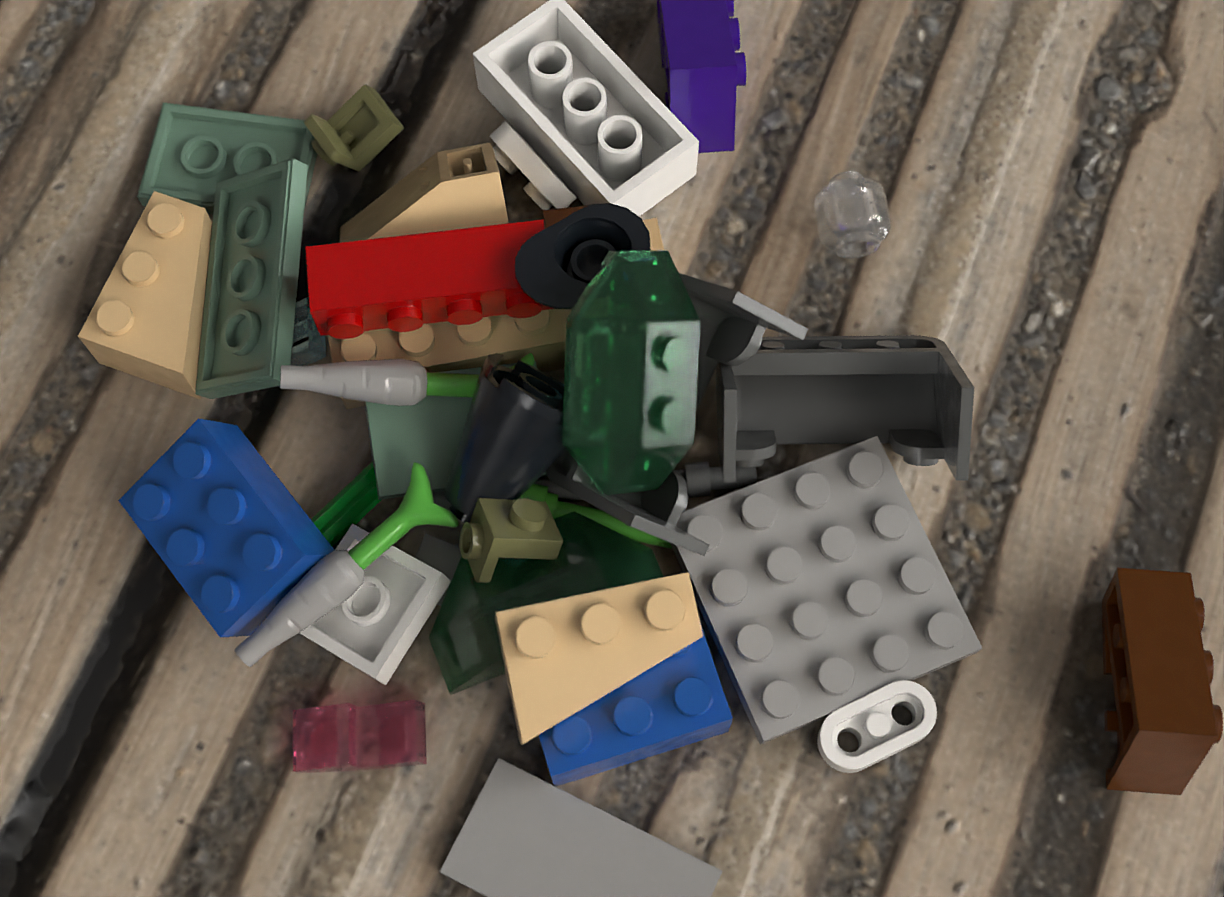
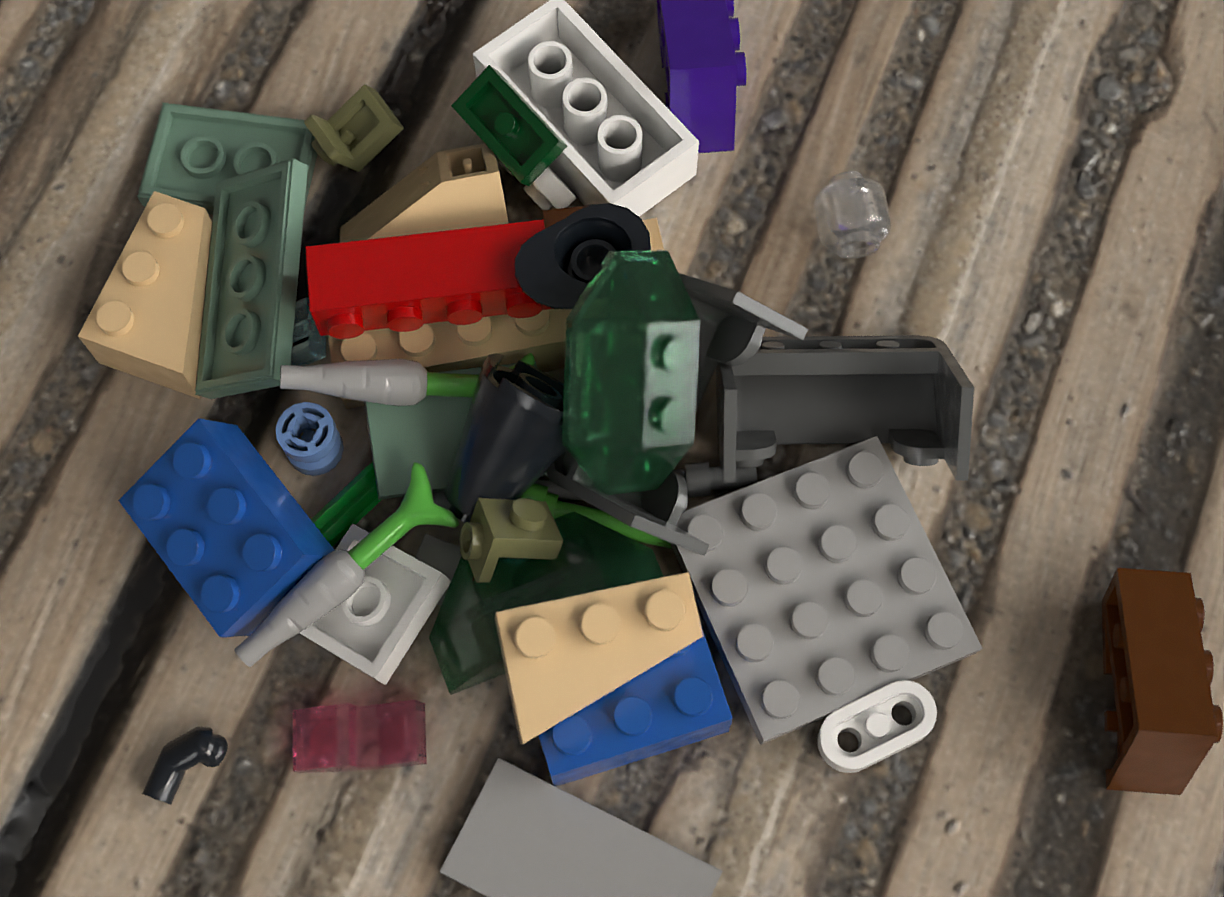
(180, 755): none -> black arm
(315, 450): none -> medium blue wheel
(509, 126): none -> dark green plate

